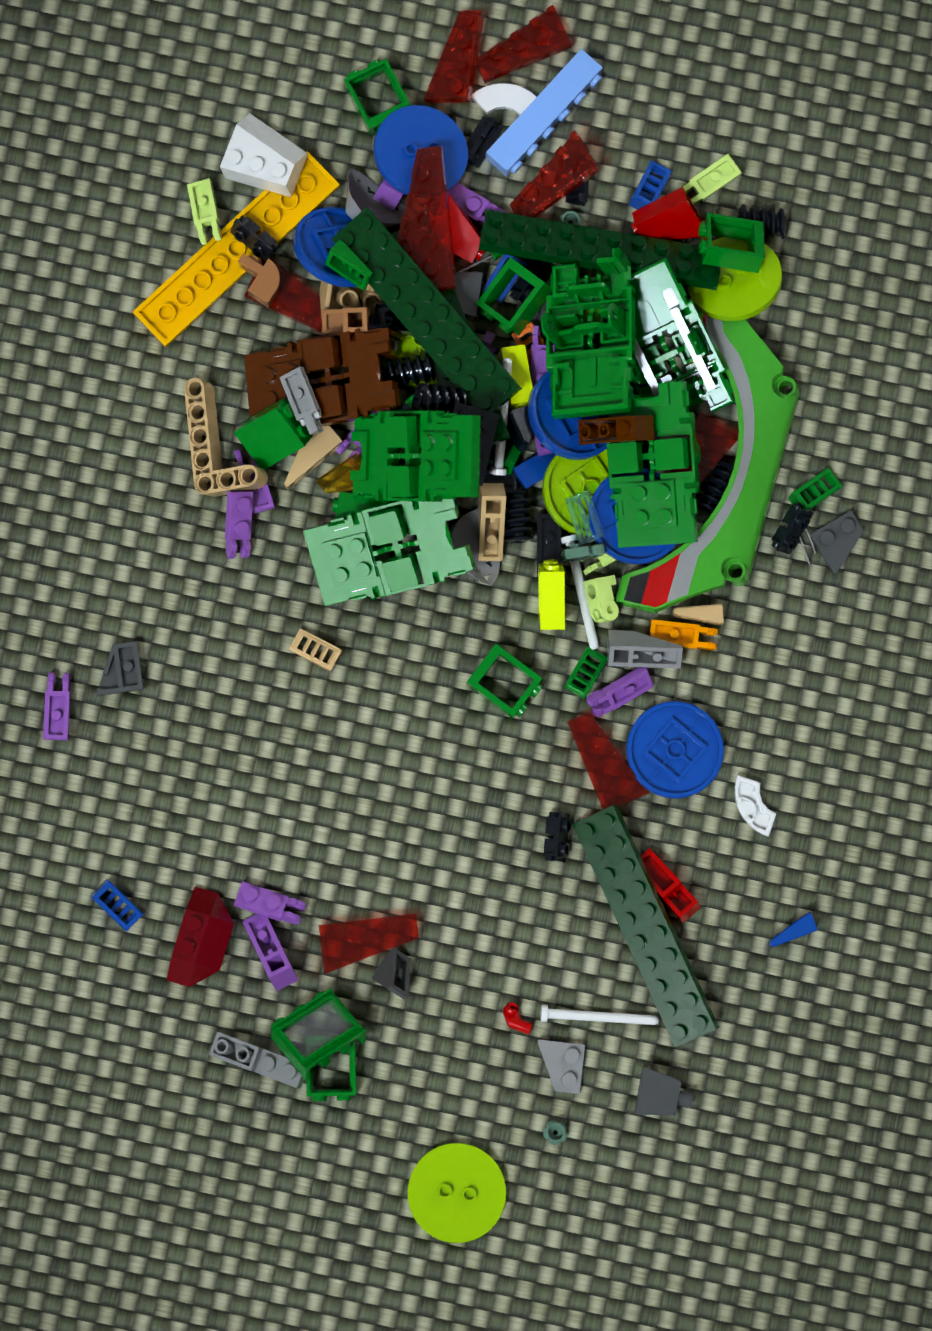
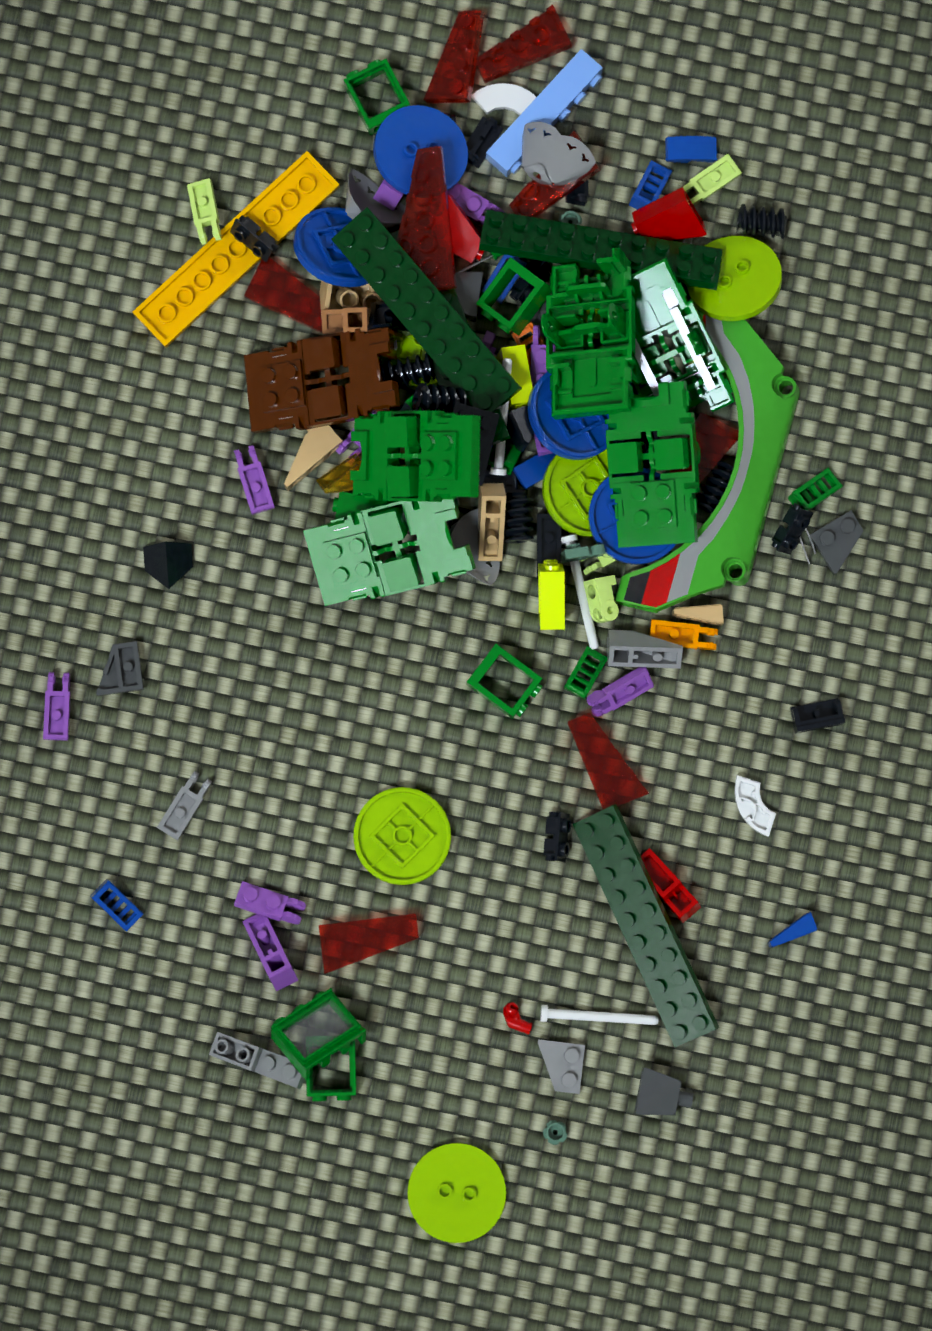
(168, 561): none -> black slope
(183, 808): none -> light grey hinge
(201, 939): dark red wedge -> none
(211, 446): tan beam -> none
(238, 522): medium lavender hinge -> none
(262, 158): white wedge -> none
(267, 280): medium nougat brick -> none
(272, 434): green brick -> none
(302, 400): light grey hinge -> none
(329, 666): tan slope -> none
(345, 262): green slope -> none
(394, 973): dark grey slope -> none
(402, 836): none -> lime plate
(552, 156): none -> light grey piece
(576, 522): clear light blue tile -> none
(616, 429): reddish brown slope -> none
(675, 749): blue plate -> none
(691, 148): none -> blue slope
(736, 229): green window -> none
(817, 715): none -> black hinge

